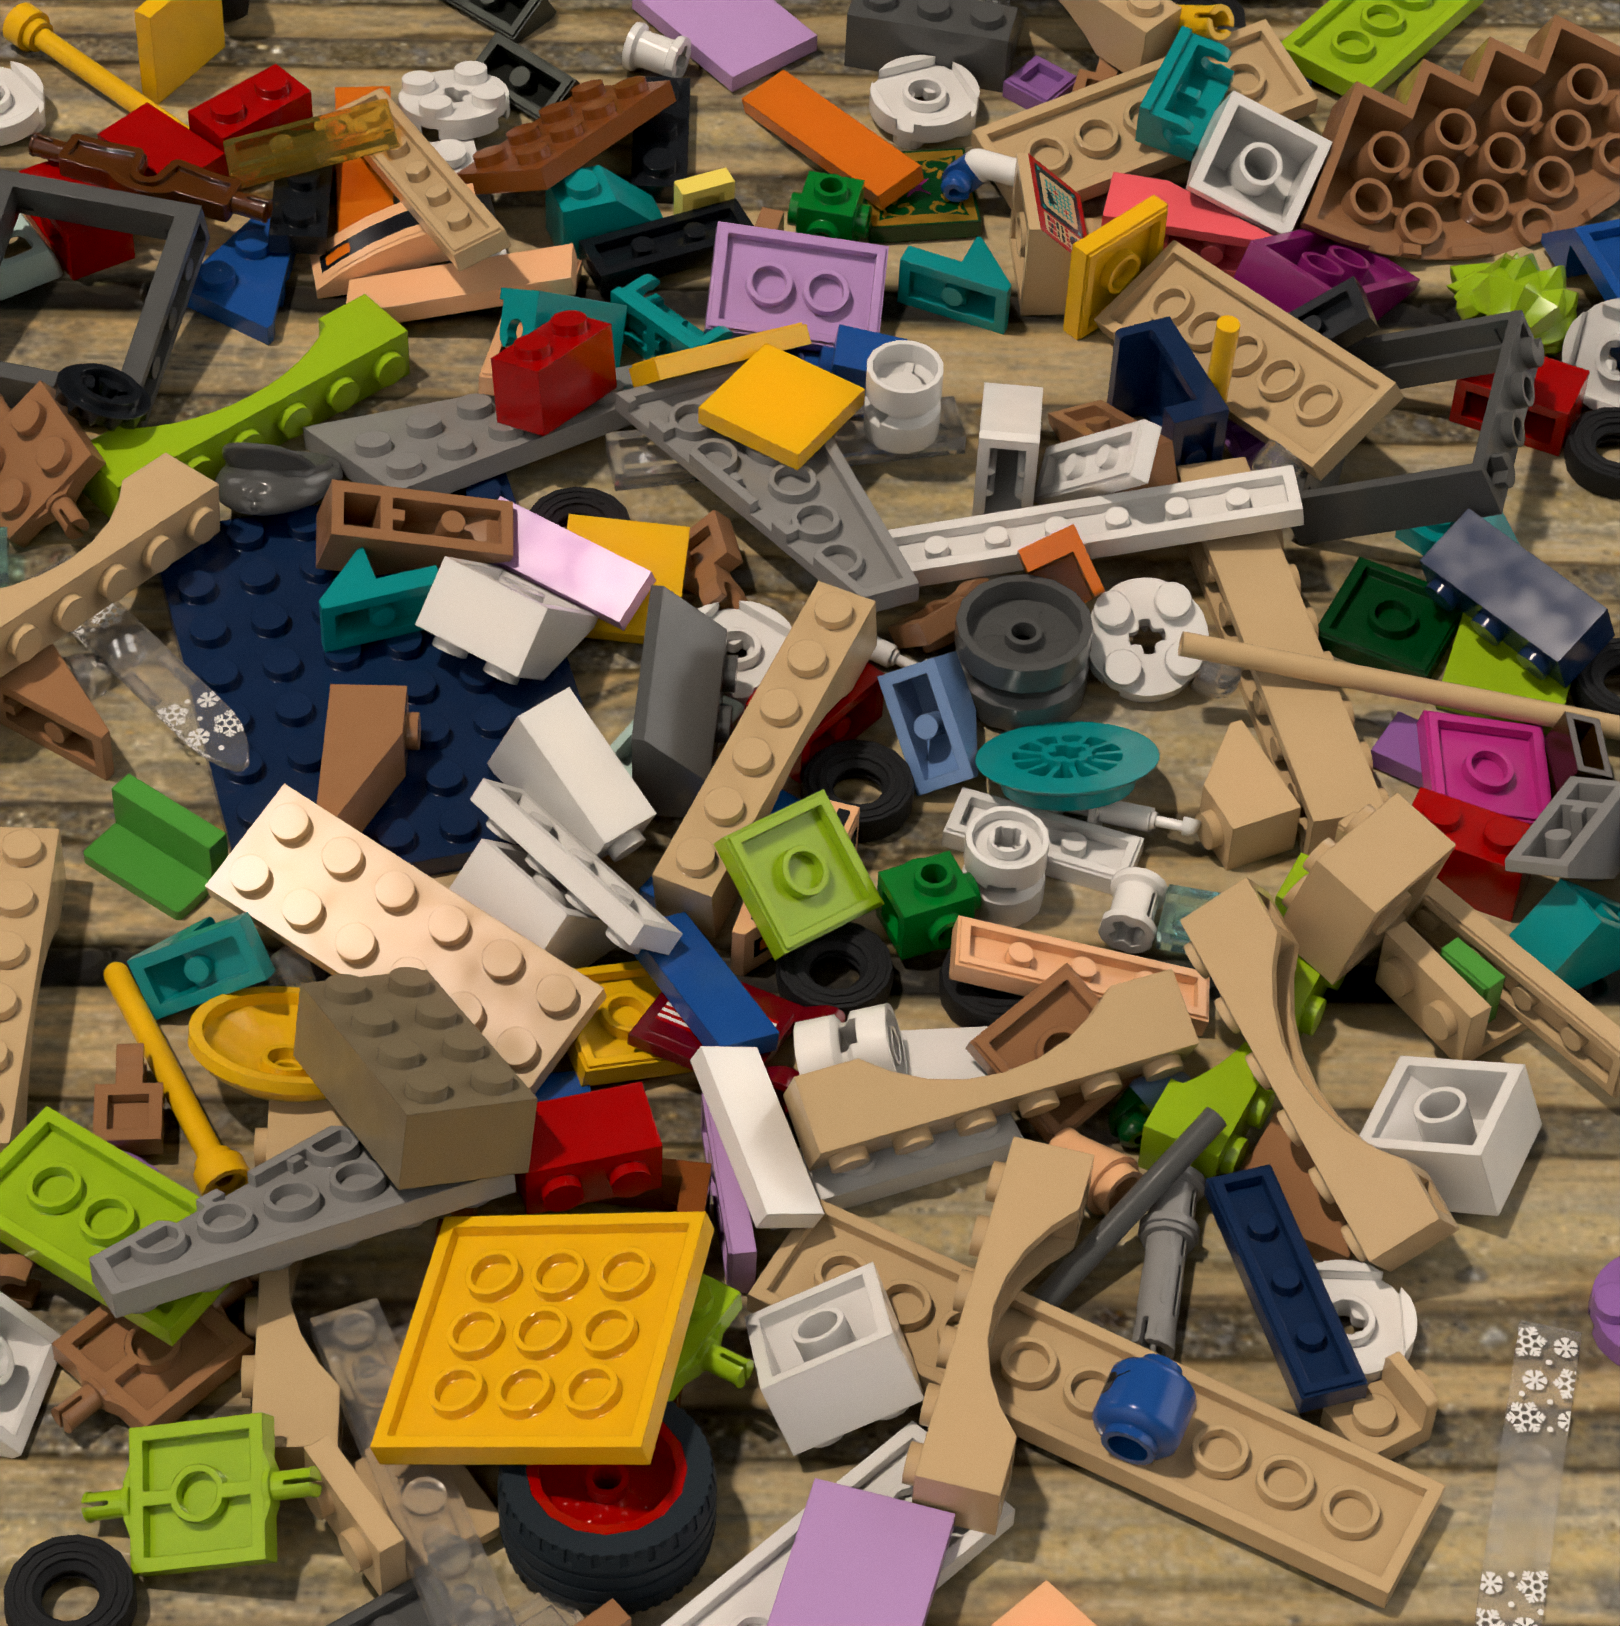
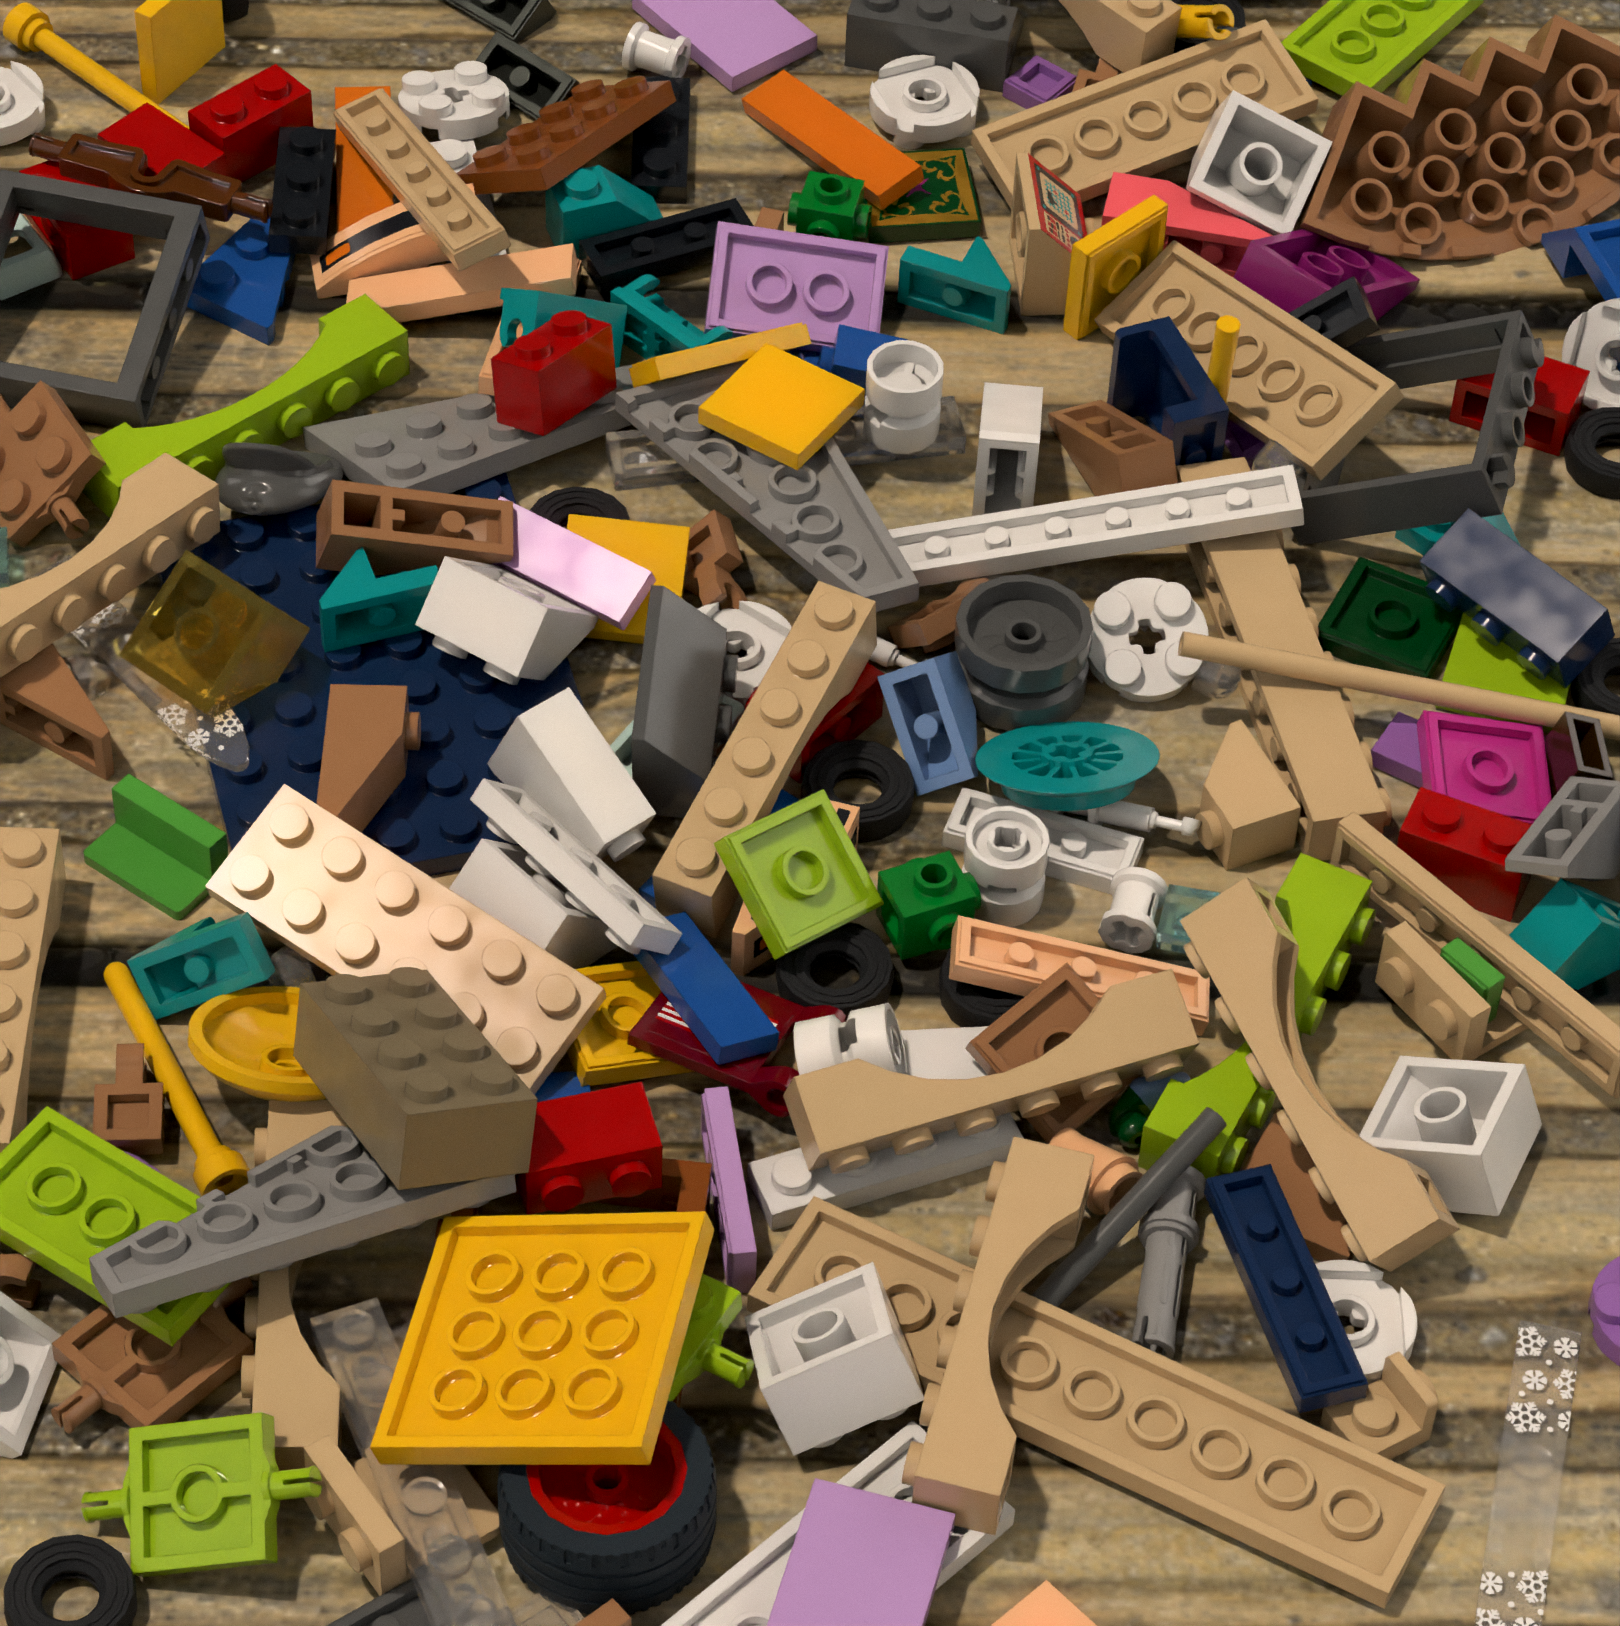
(102, 395): black gear -> none
(212, 638): none -> clear yellow slope
(311, 143): clear yellow tile -> none
(703, 190): light yellow plate -> none
(757, 1137): white tile -> none
(974, 170): arm -> none
(1063, 560): orange panel -> none
(1098, 463): white tile -> none
(1144, 1409): blue head -> none
(1184, 95): teal hinge -> none
(1364, 885): tan brick -> none
(1516, 285): lime hair -> none

